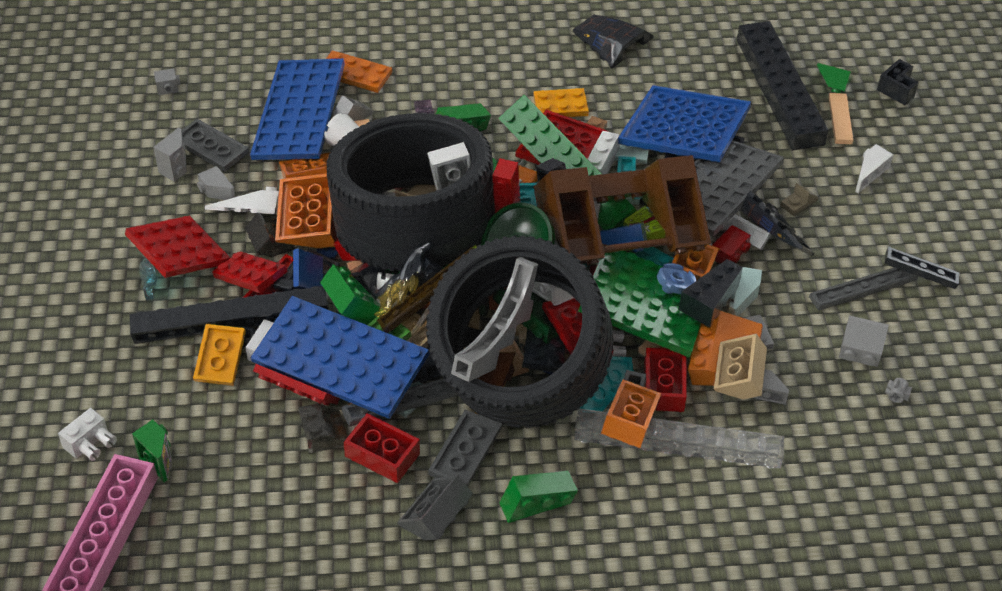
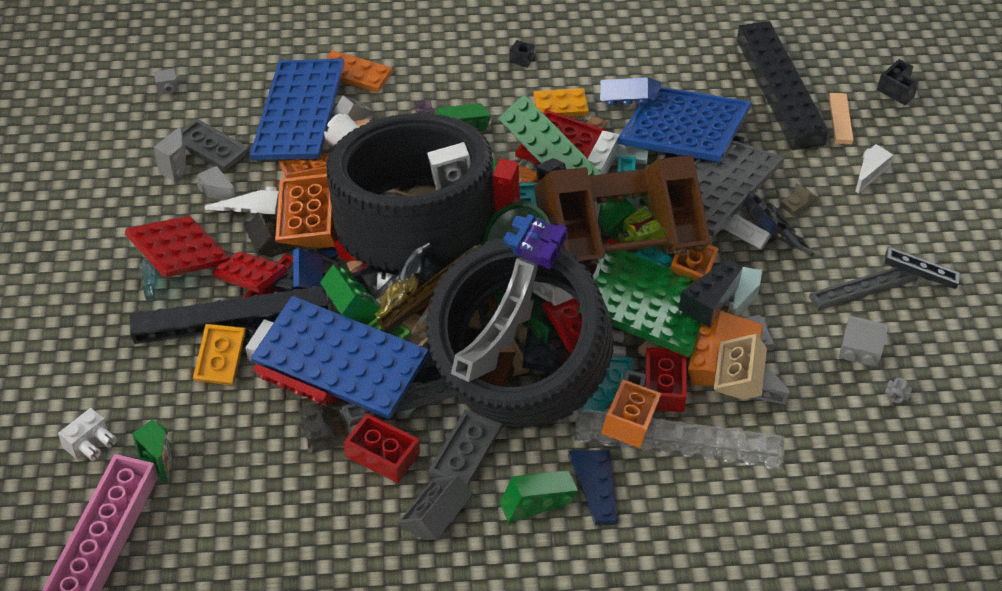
(522, 53): none -> black brick
(536, 240): none -> hips
(596, 483): none -> dark blue wing
(610, 37): black wedge -> none
(624, 234): blue slope -> none
(629, 90): none -> slope
(674, 278): medium blue plate -> none
(732, 245): red brick -> none
(835, 78): green slope -> none

